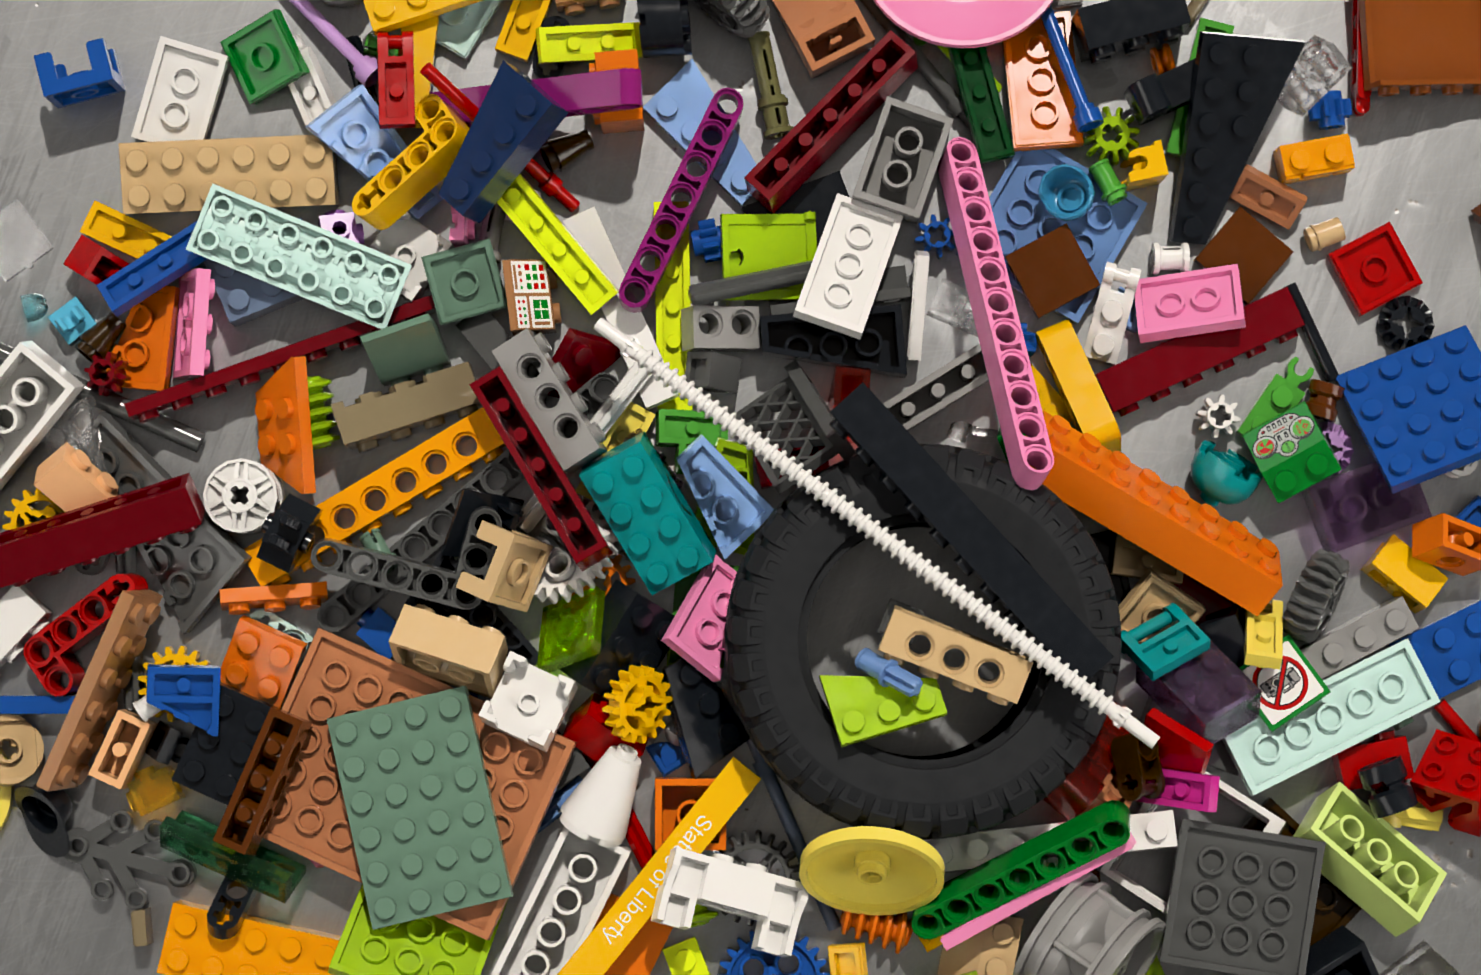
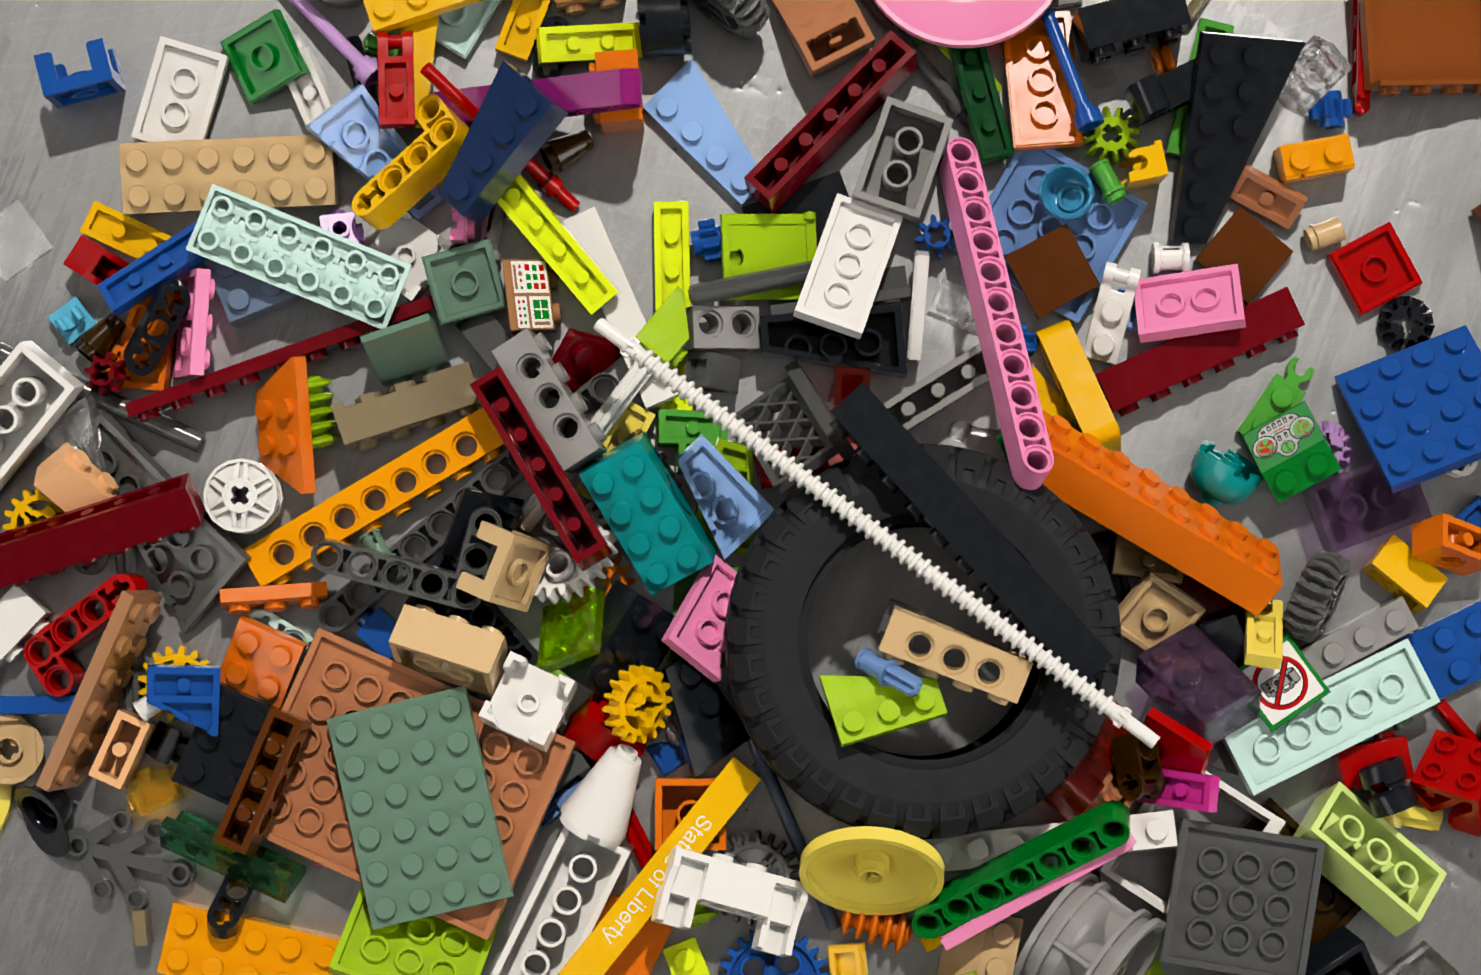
(34, 306): clear light blue hinge -> none
(154, 354): none -> black beam
(288, 533): black hinge -> none
(667, 330): none -> lime slope
(681, 183): magenta beam -> none
(772, 102): olive pin -> none
(1167, 649): teal plate -> none
(1225, 410): white gear -> none
(1313, 336): black bar -> none
(1324, 399): reddish brown wheel -> none

